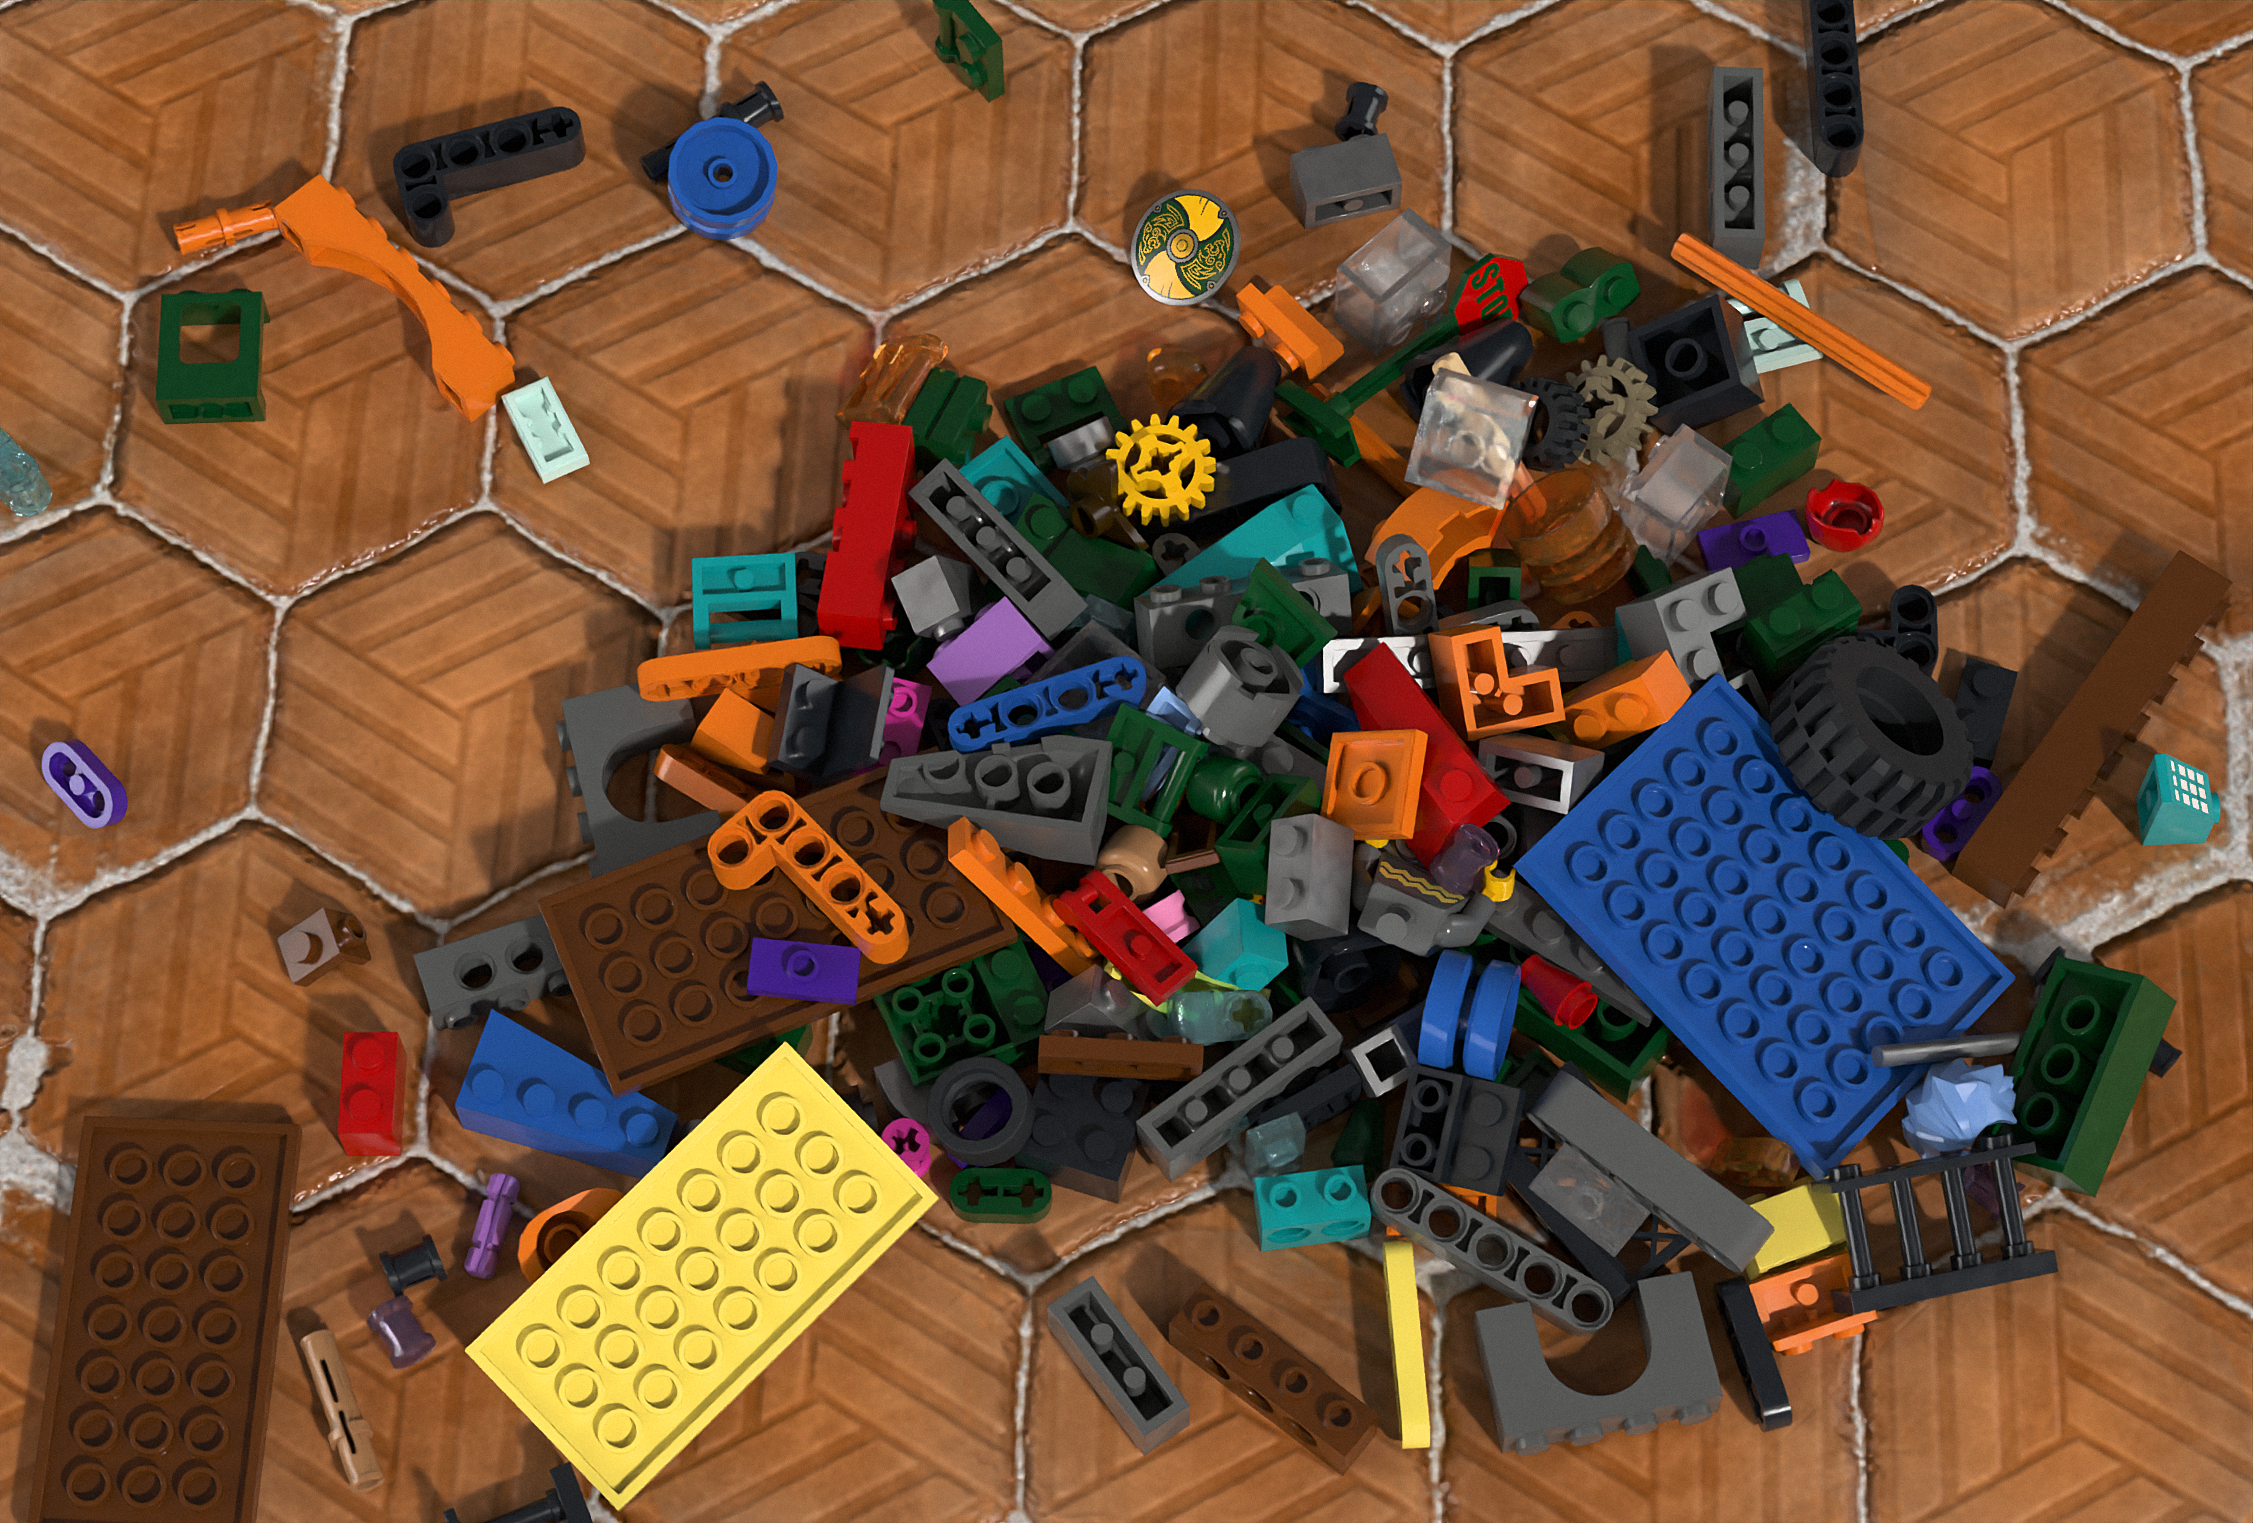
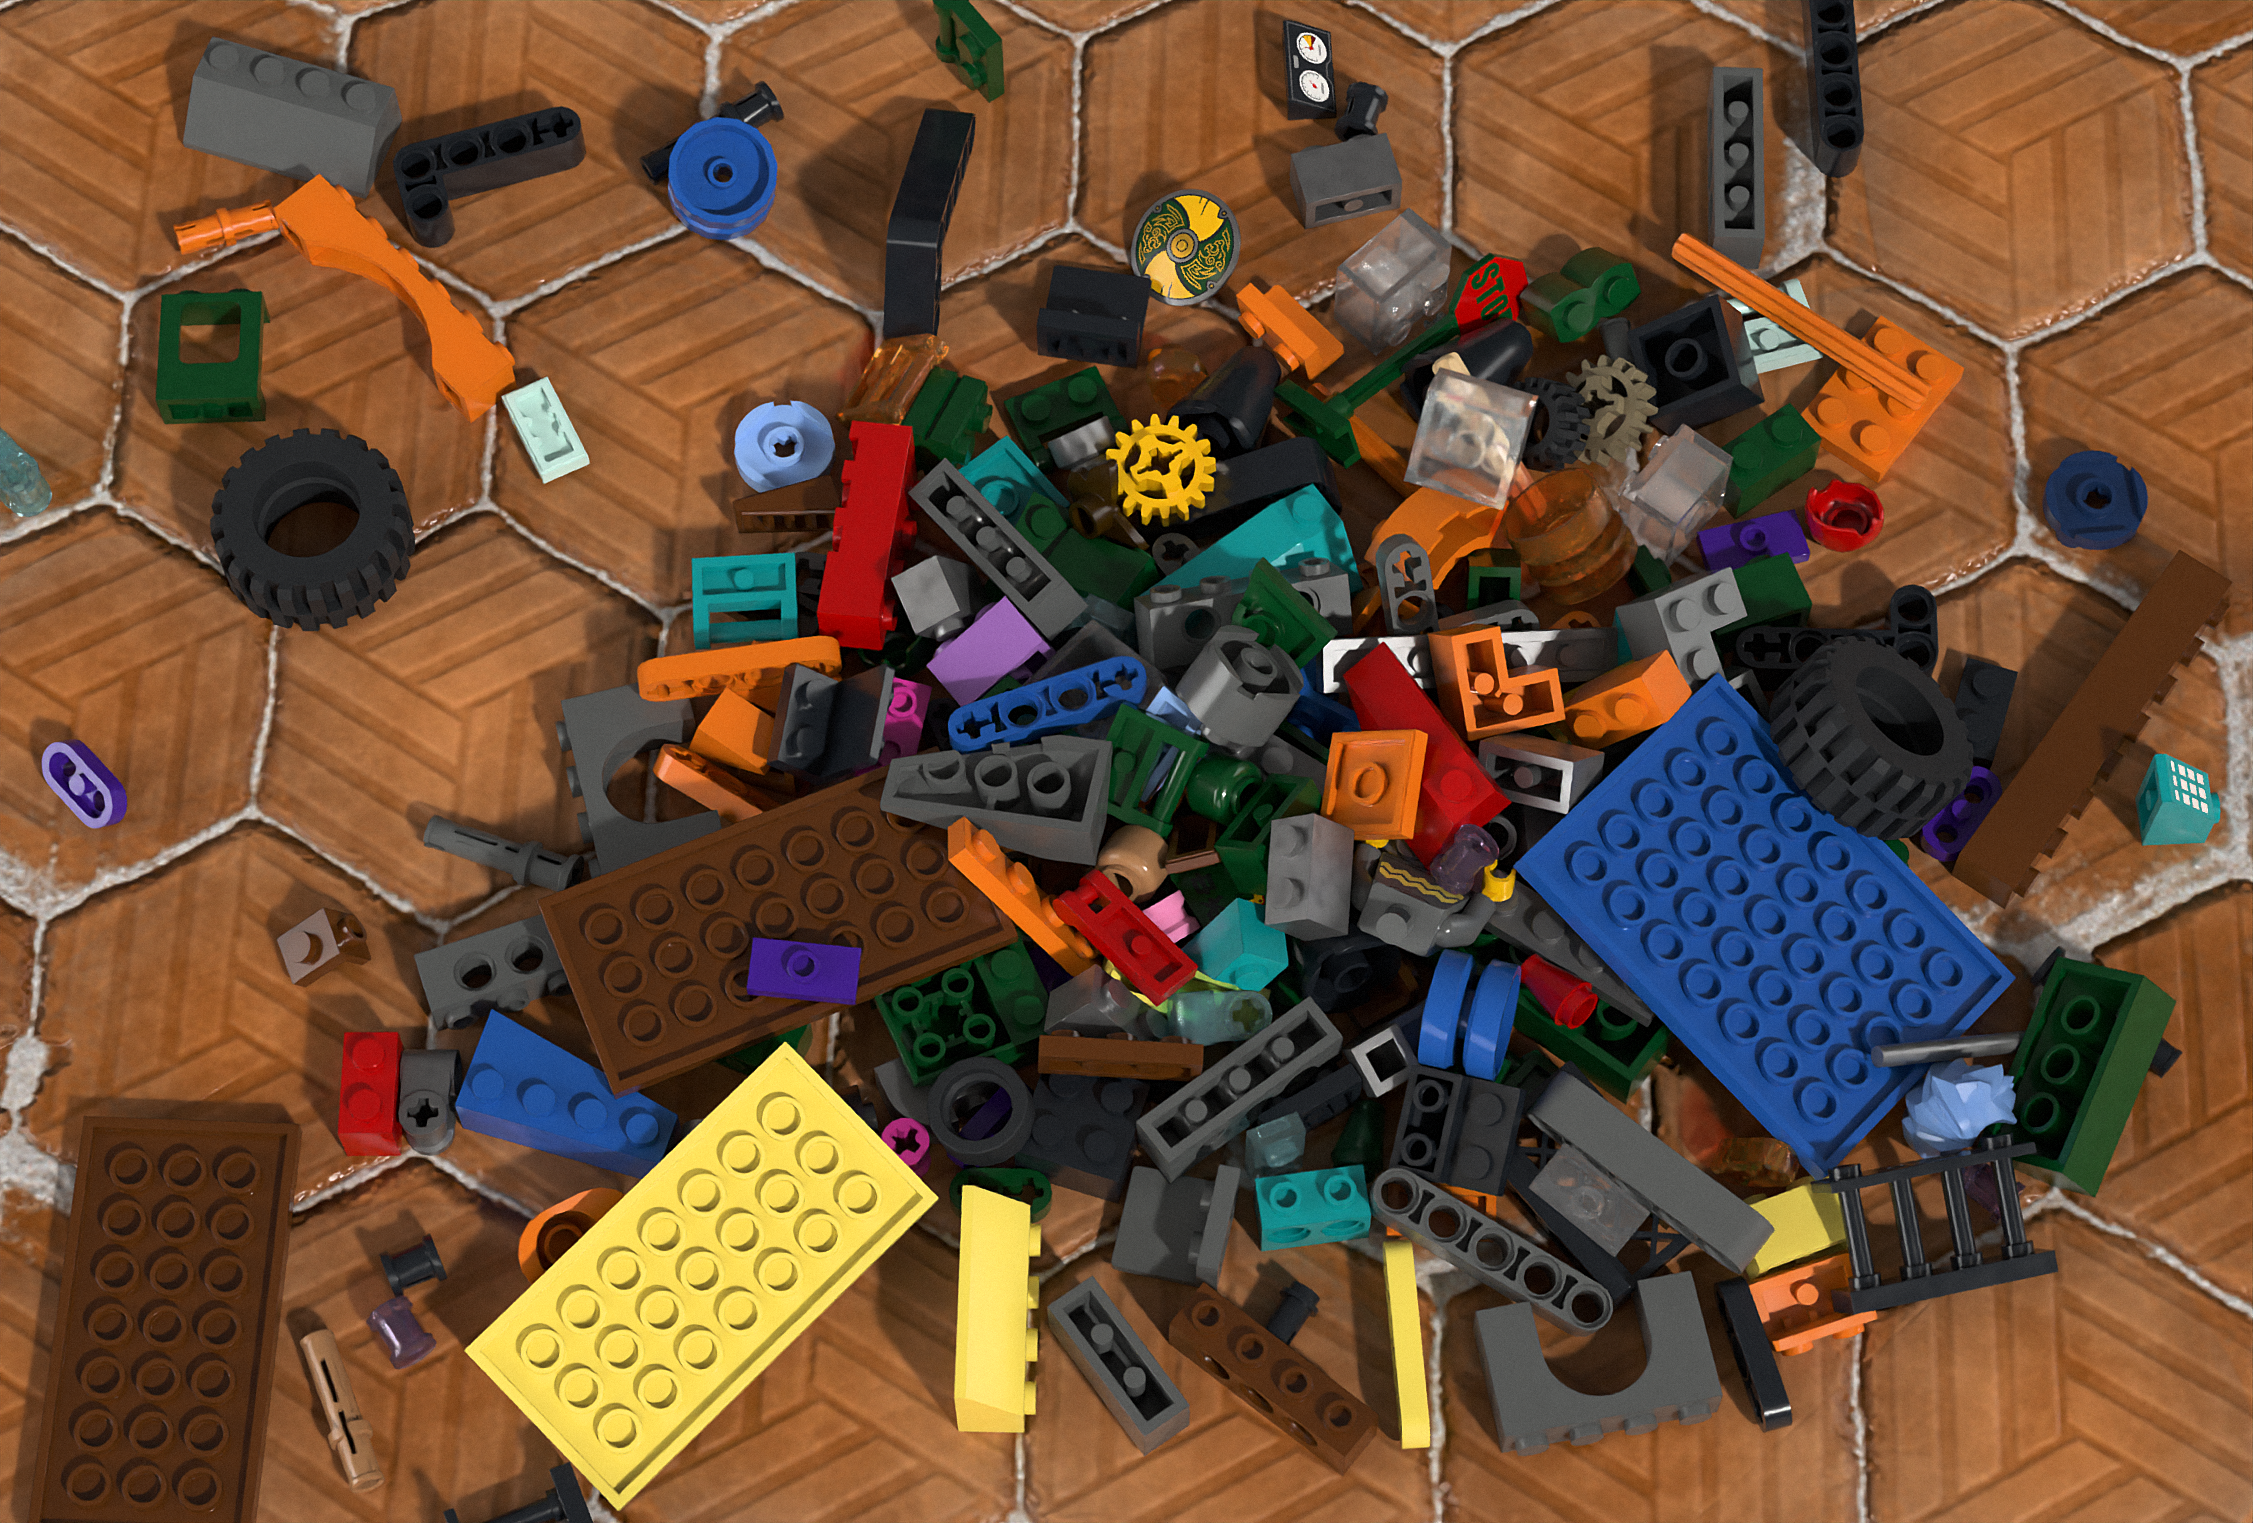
(290, 116): none -> dark grey slope
(301, 473): none -> black tyre
(429, 1092): none -> flat silver piece
(492, 1226): medium lavender axle -> none
(526, 862): none -> dark grey pin
(772, 424): none -> light blue plate
(791, 508): none -> reddish brown slope
(819, 881): orange beam -> none
(922, 222): none -> black beam
(994, 1313): none -> light yellow slope
(1094, 316): none -> black bracket
(1177, 1227): none -> dark grey bracket
(1292, 1311): none -> black pin
(1308, 72): none -> slope
(1799, 624): dark green brick -> none
(1865, 422): none -> orange plate
(2089, 527): none -> dark blue plate

